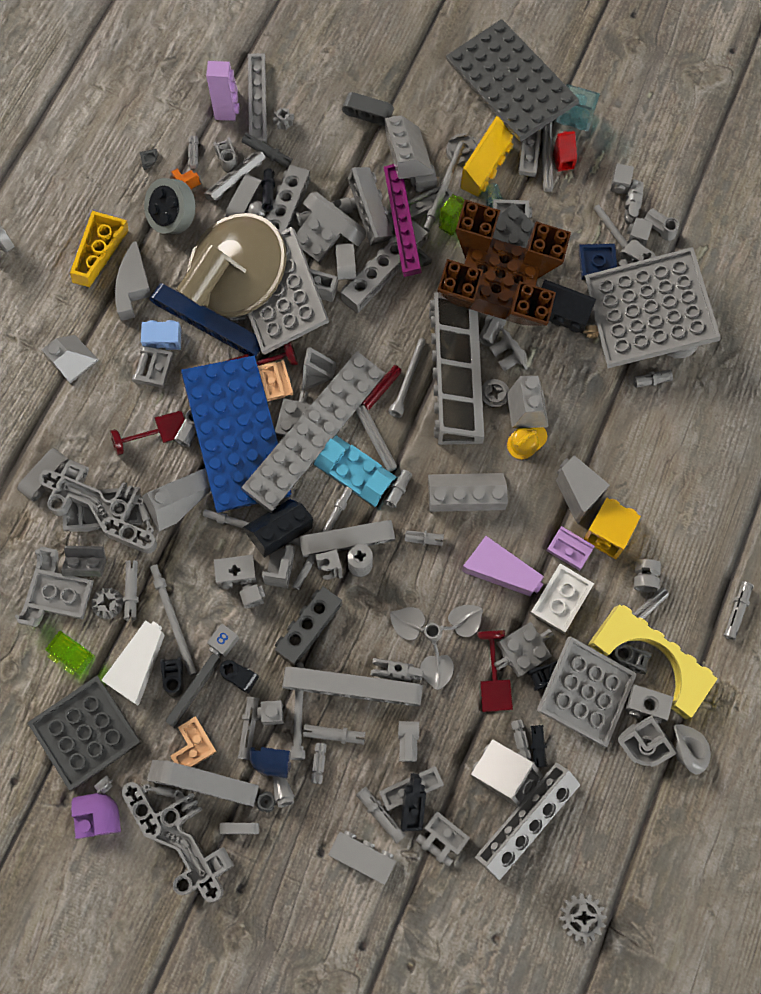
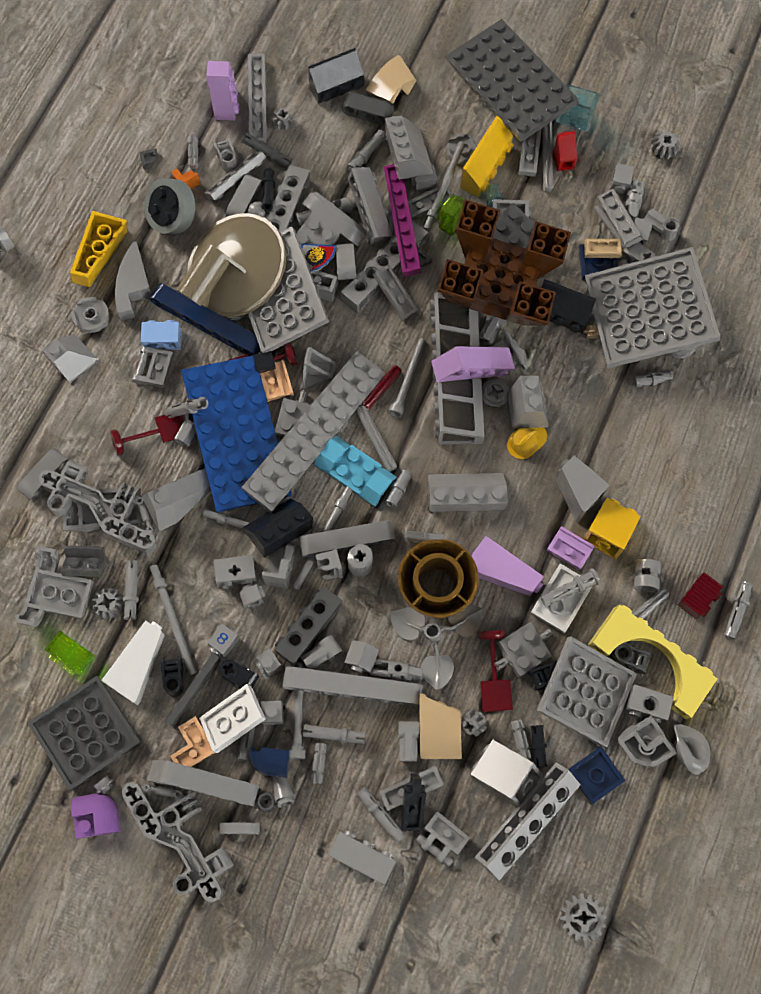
(93, 324): none -> light grey plate
(190, 406): none -> light grey pin
(232, 718): none -> white plate
(264, 362): none -> black tile
(268, 664): none -> light grey brick
(318, 255): none -> shield
(325, 651): none -> light grey piece
(335, 76): none -> slope
(361, 656): none -> light grey brick
(362, 156): none -> light grey pin
(391, 80): none -> tan slope
(395, 292): none -> light grey tile
(439, 730): none -> tan slope
(441, 556): none -> pearl gold cone
(472, 363): none -> lavender wedge
(474, 723): none -> light grey gear
(578, 581): none -> light grey pin
(596, 775): none -> dark blue tile
(603, 248): none -> tan plate
(620, 218): none -> light grey tile
(665, 144): none -> light grey gear
(700, 595): none -> dark red brick

